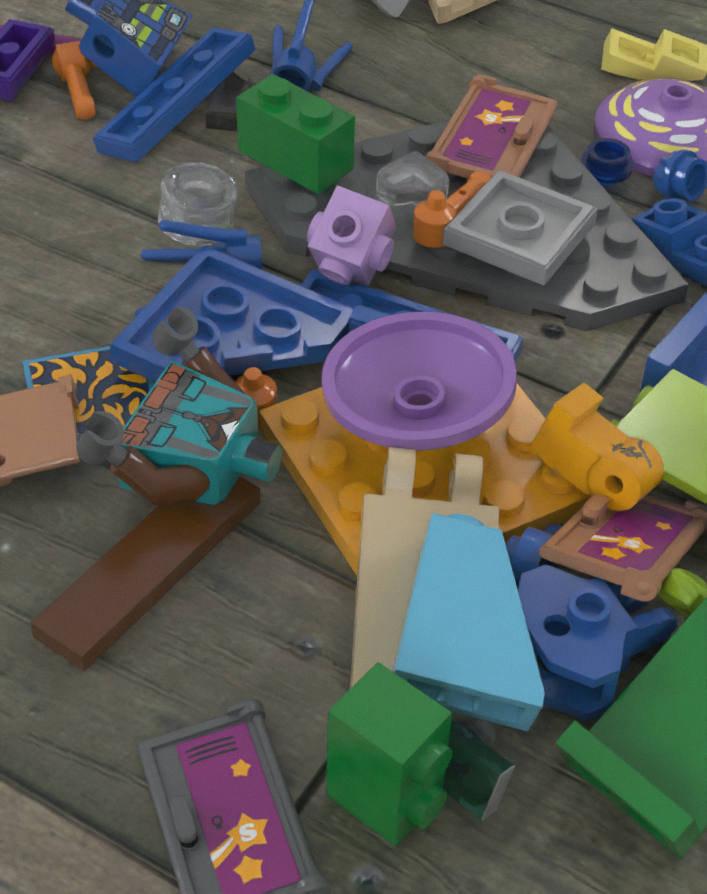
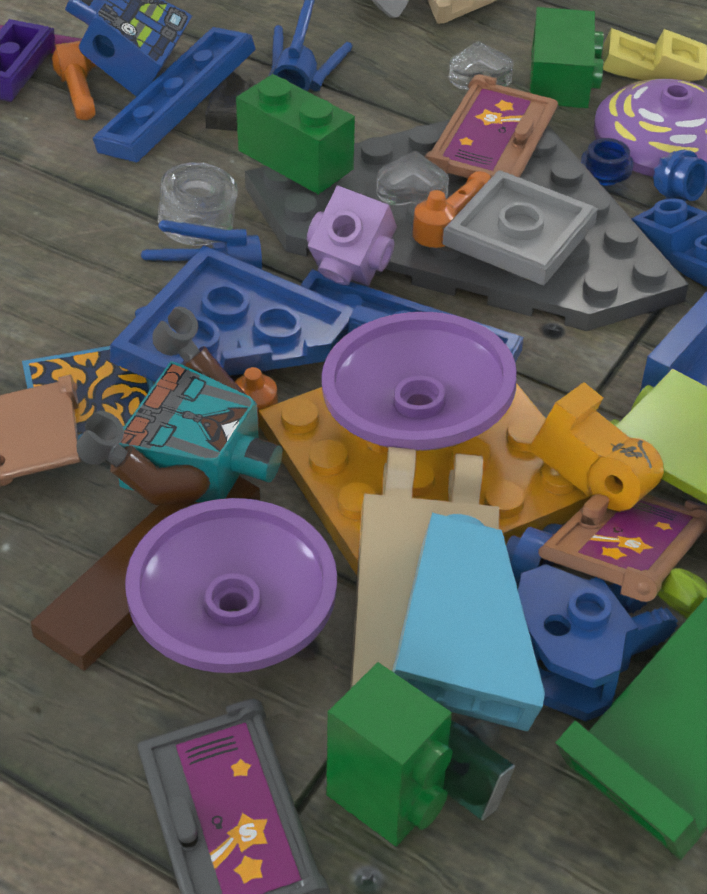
(228, 559): none -> medium lavender dish
(480, 60): none -> clear tile
(566, 56): none -> green brick

